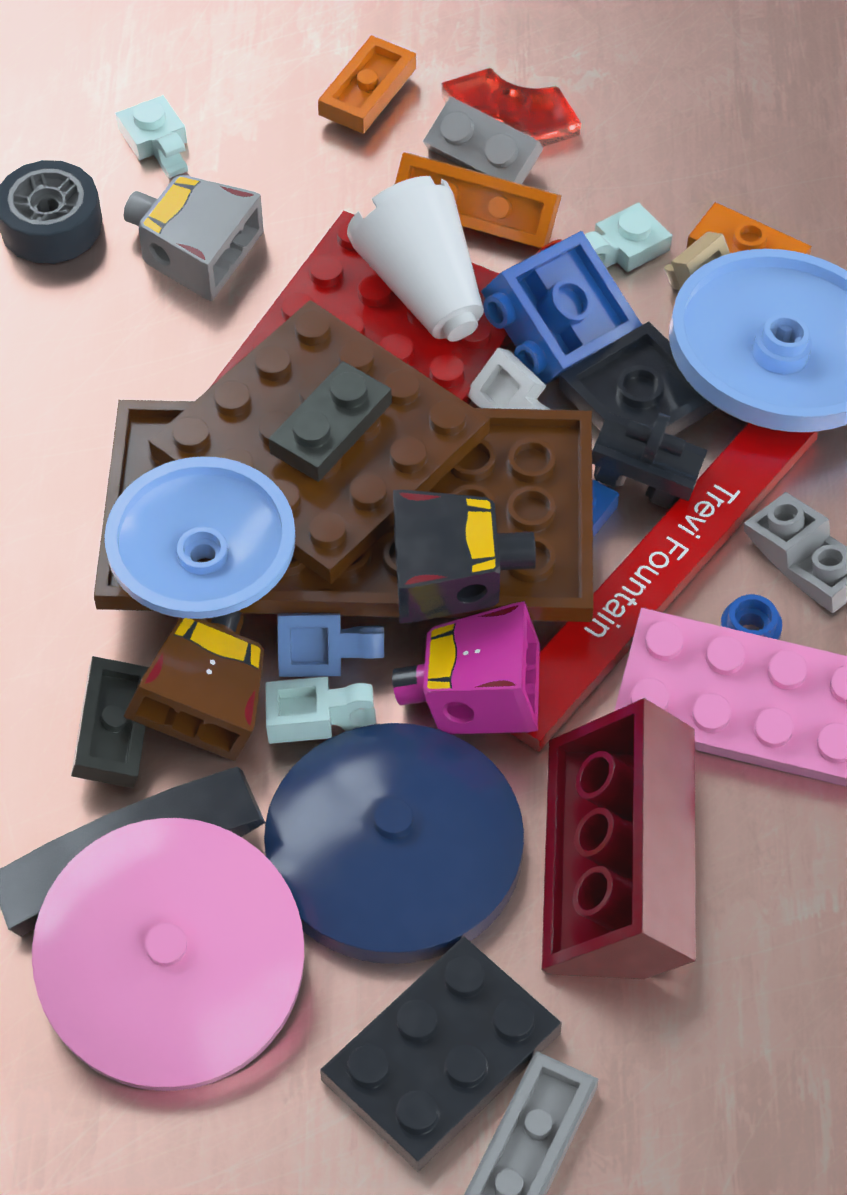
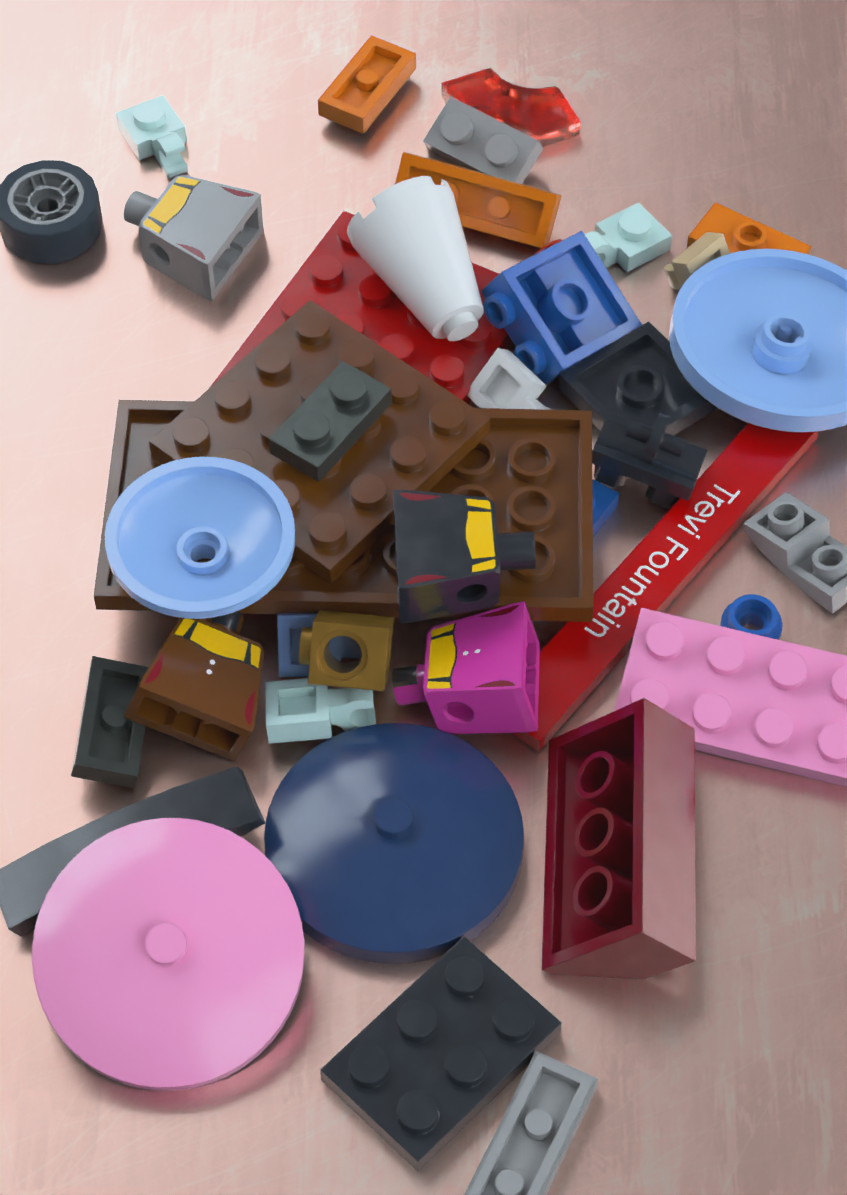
(369, 631): none -> pearl gold brick

